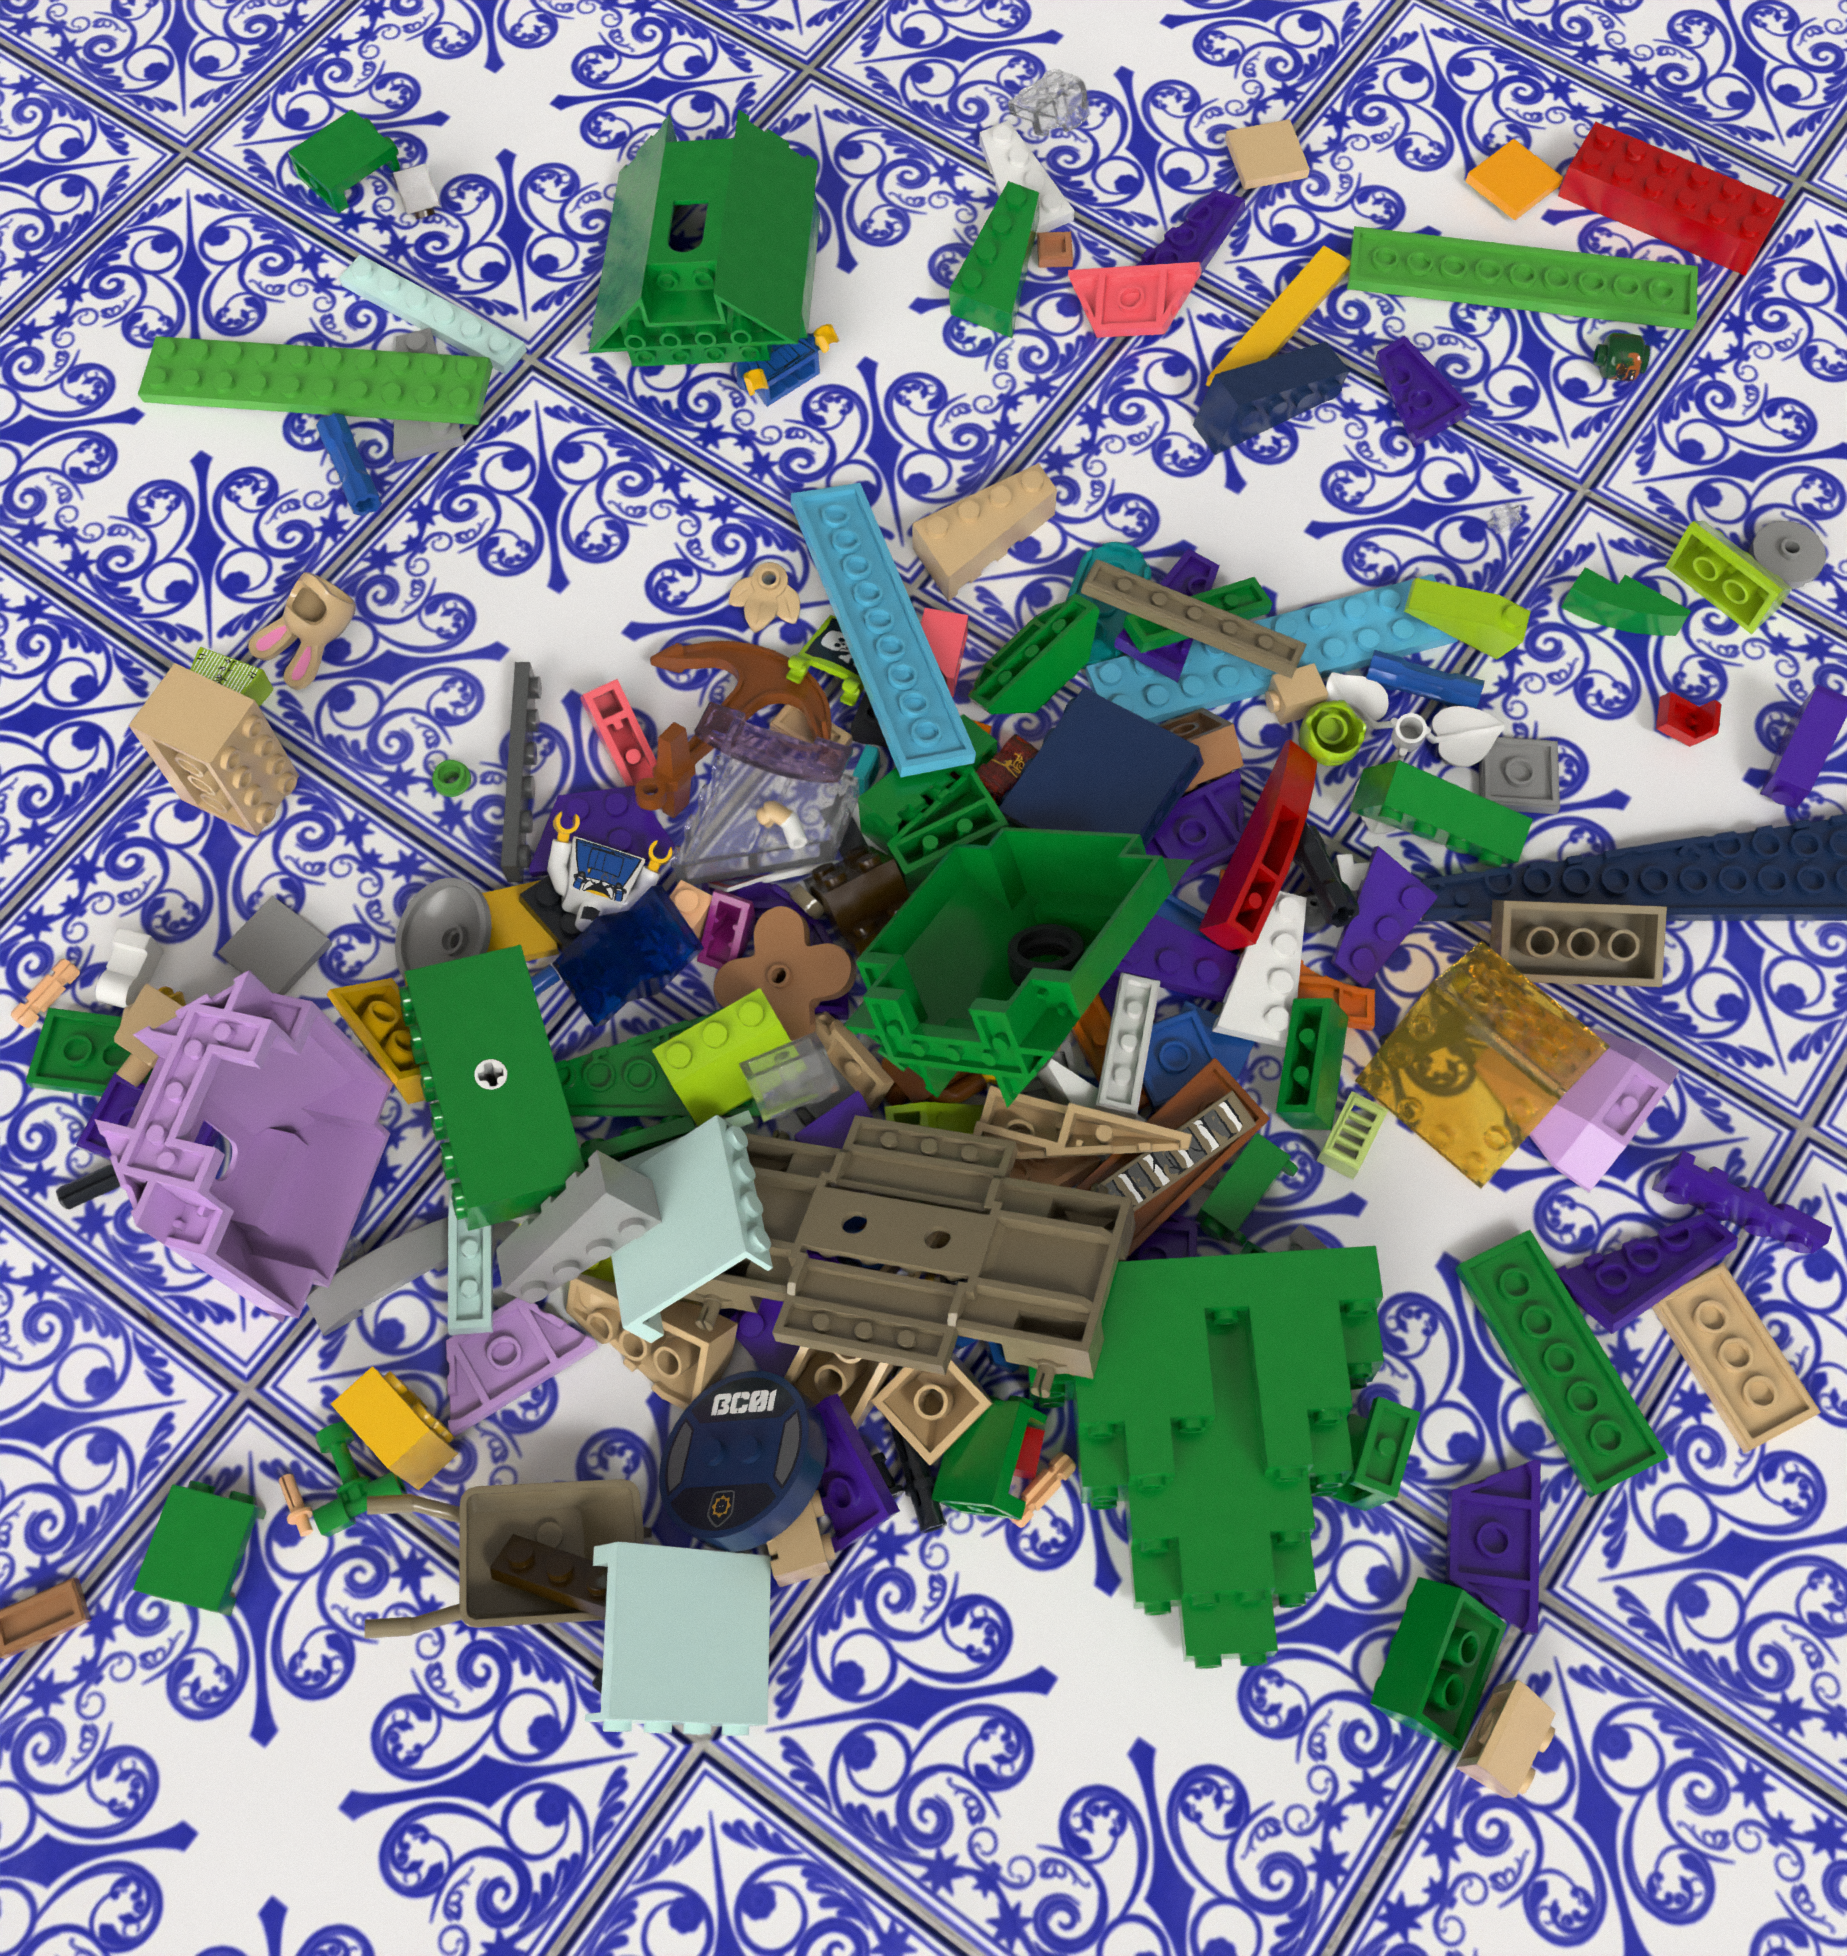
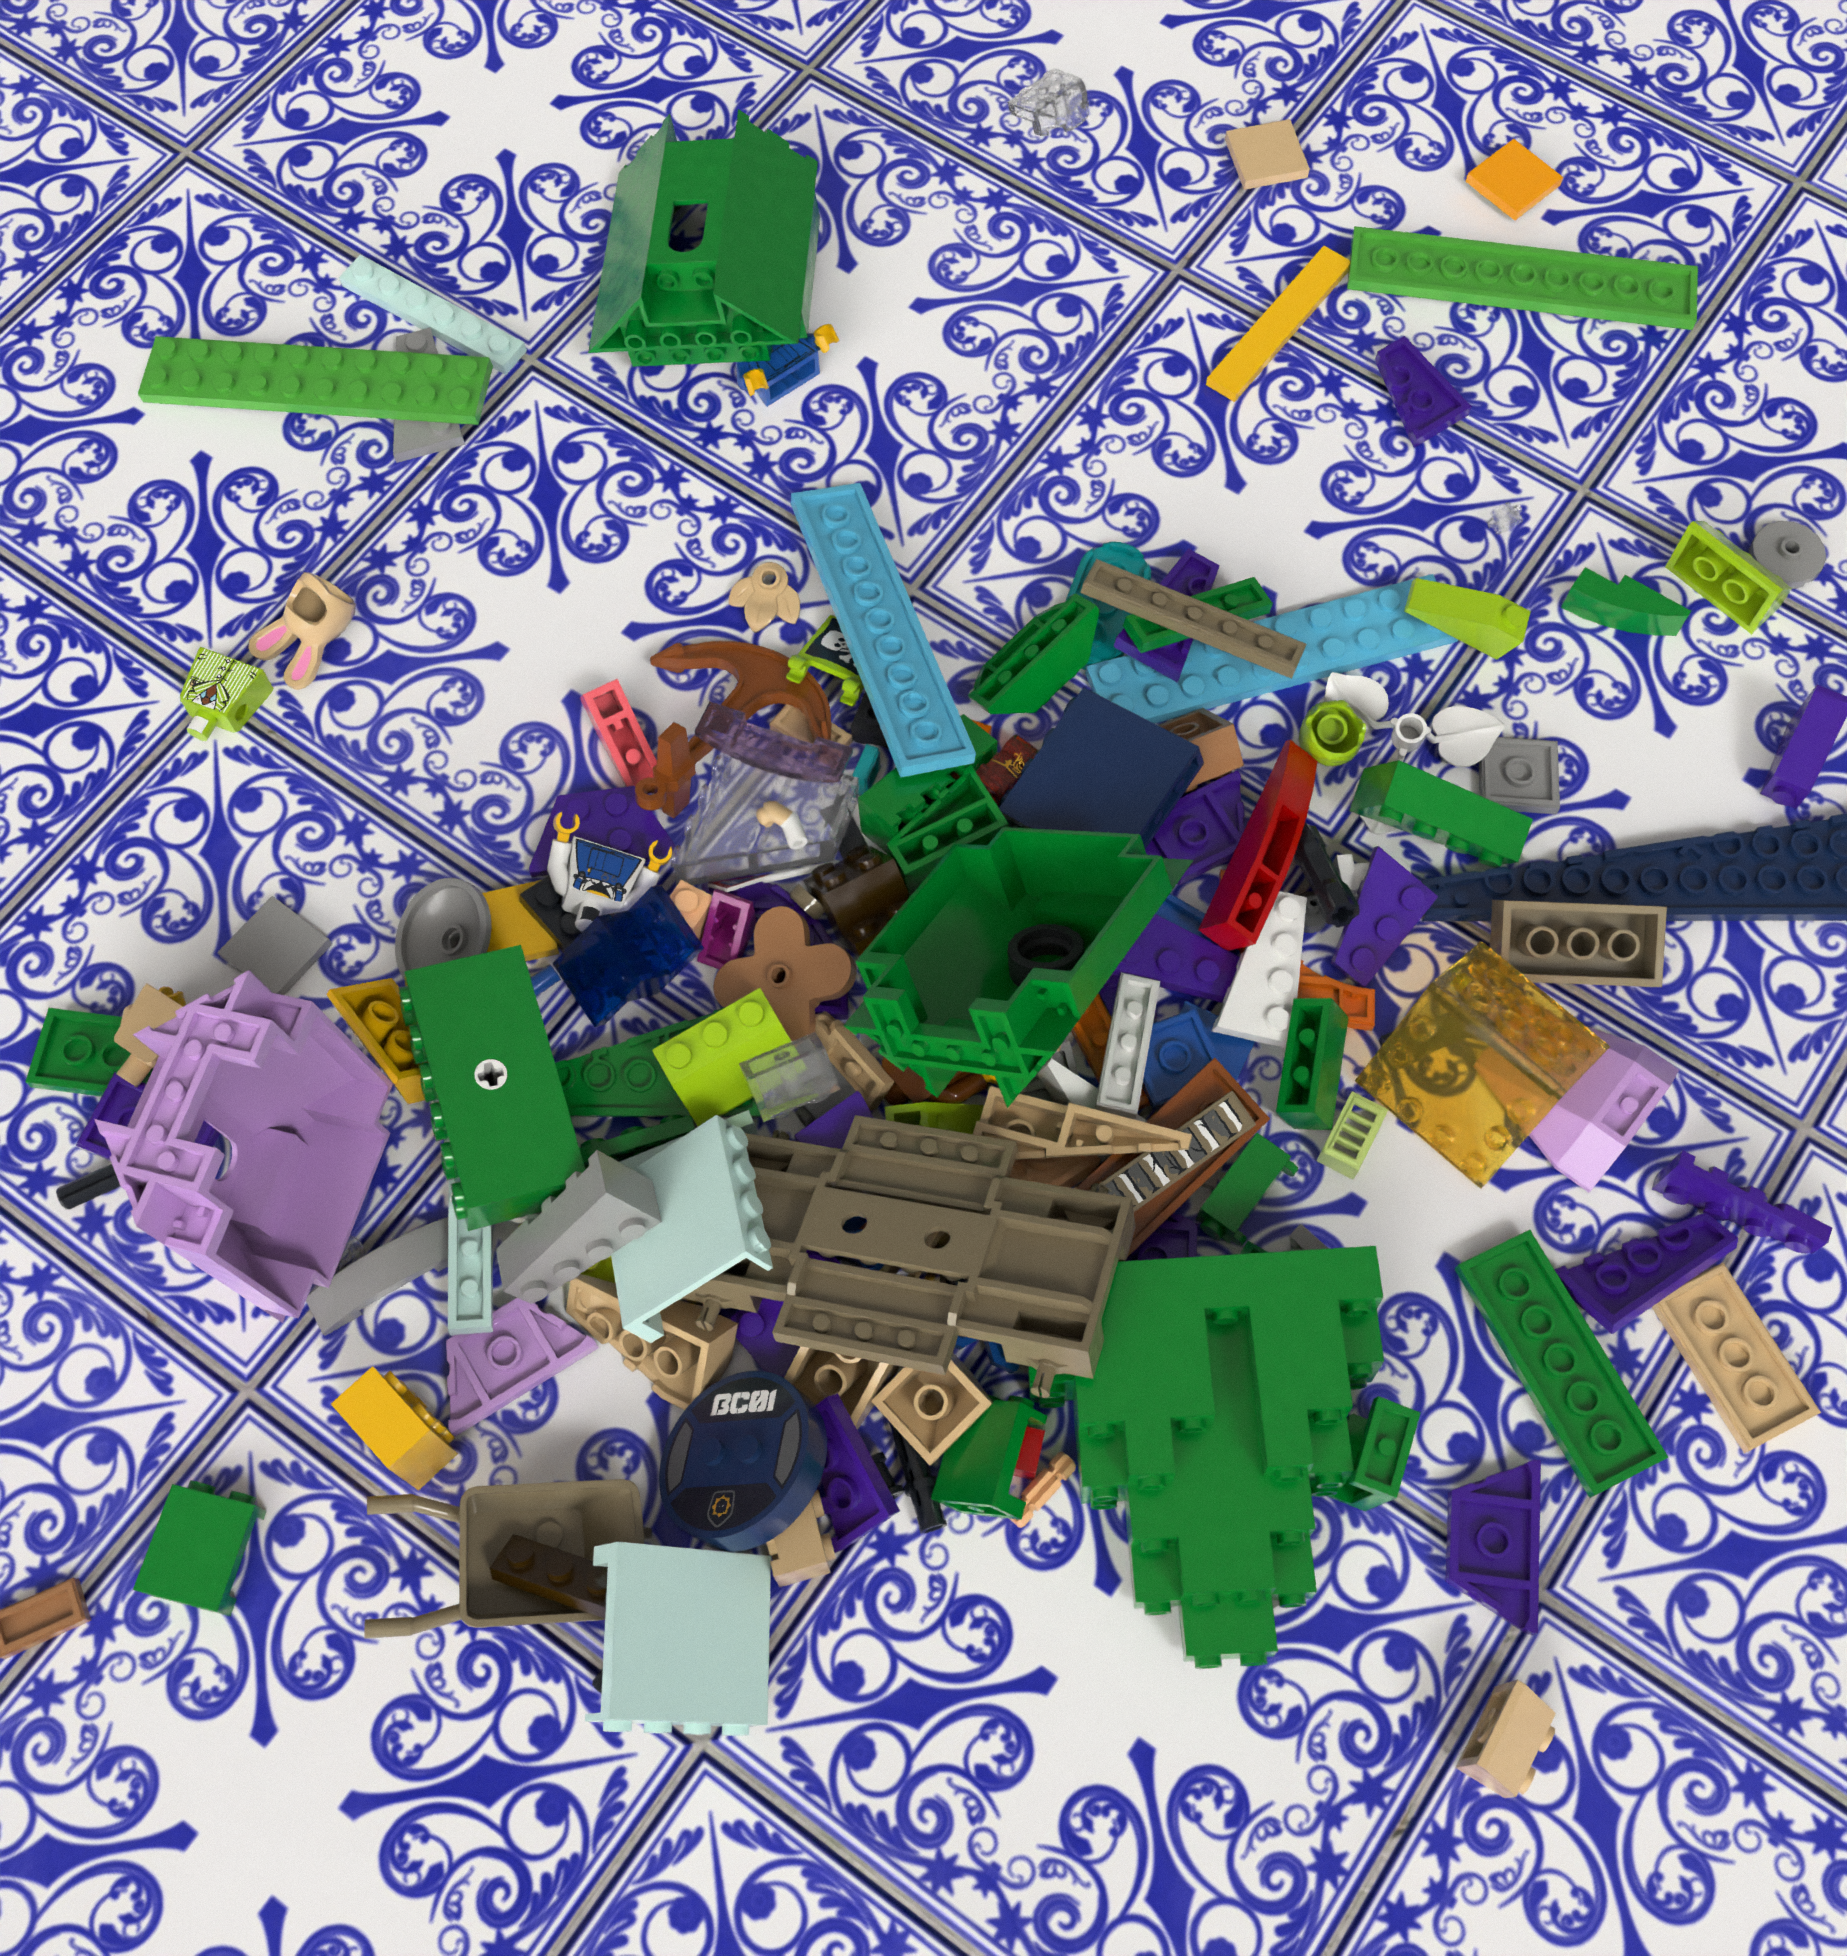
(45, 993): light nougat axle -> none
(128, 968): white leg -> none
(215, 749): tan brick -> none
(299, 1513): light nougat piece -> none
(342, 157): green panel -> none
(349, 465): blue axle -> none
(353, 1493): green bar -> none
(416, 190): slope -> none
(447, 770): bright green plate -> none
(519, 784): dark grey plate -> none
(947, 638): coral slope -> none
(982, 527): tan wedge -> none
(997, 266): green wedge -> none
(1014, 162): white wing -> none
(1054, 249): nougat tile -> none
(1133, 297): coral wing -> none
(1200, 234): dark purple wing -> none
(1267, 394): dark blue wedge -> none
(1296, 696): tan brick -> none
(1398, 674): blue axle -> none
(1439, 1662): green slope -> none
(1622, 357): dark green head -> none
(1670, 198): red brick -> none
(1686, 720): red bracket -> none

